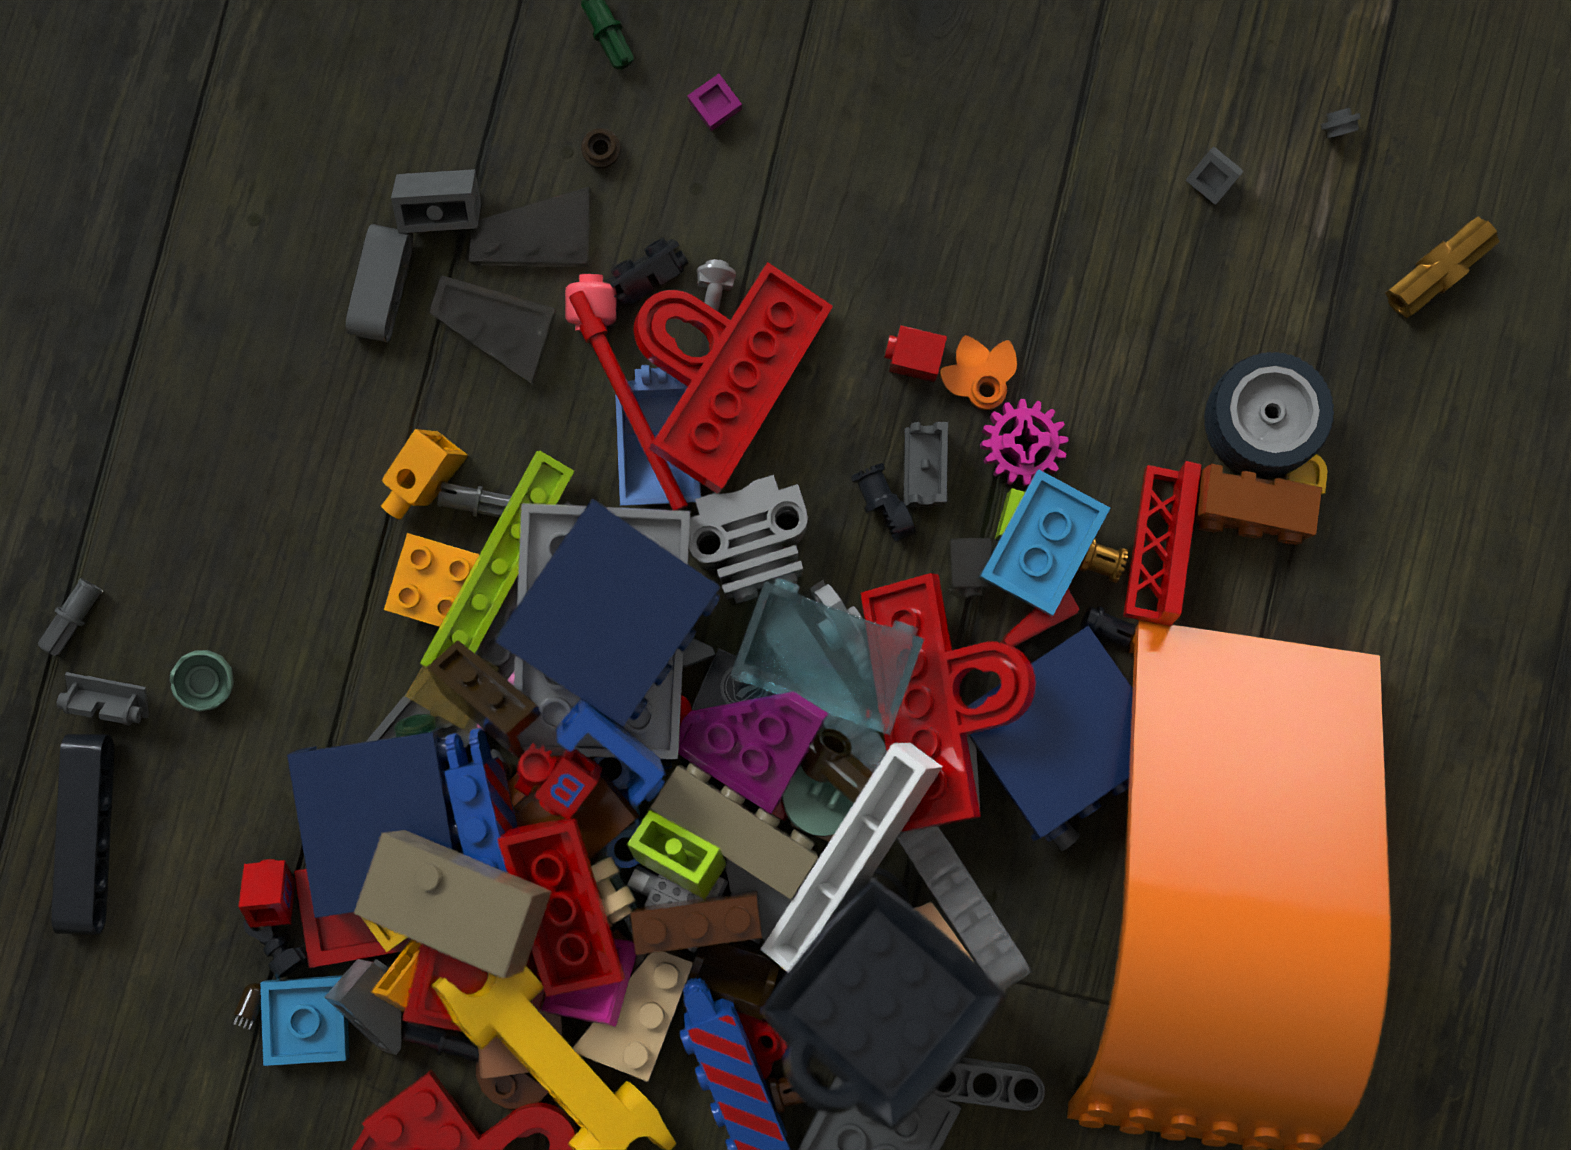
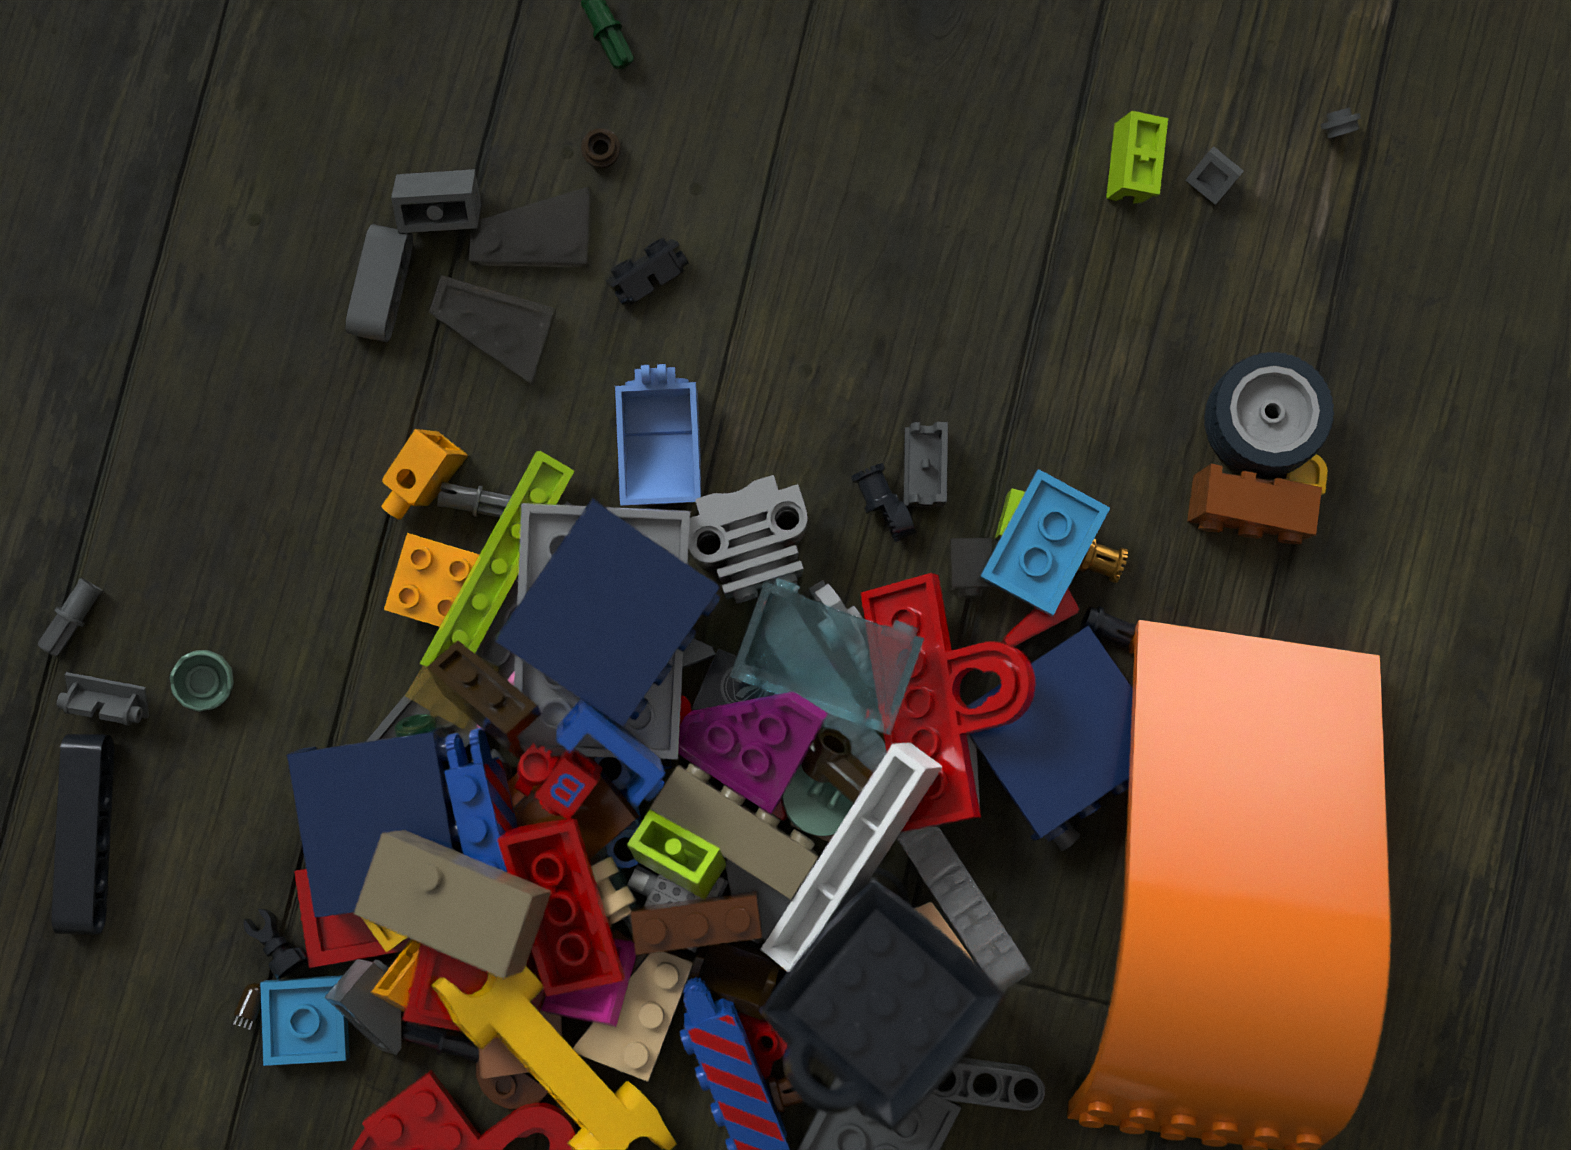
(267, 893): red brick -> none
(595, 333): red bar -> none
(600, 296): coral head -> none
(714, 102): magenta plate -> none
(716, 277): light grey plate -> none
(737, 378): red plate -> none
(915, 353): red brick -> none
(980, 367): orange plate -> none
(1006, 444): dark pink gear -> none
(1137, 157): none -> lime hinge
(1178, 543): red fence -> none
(1442, 267): pearl gold piece -> none

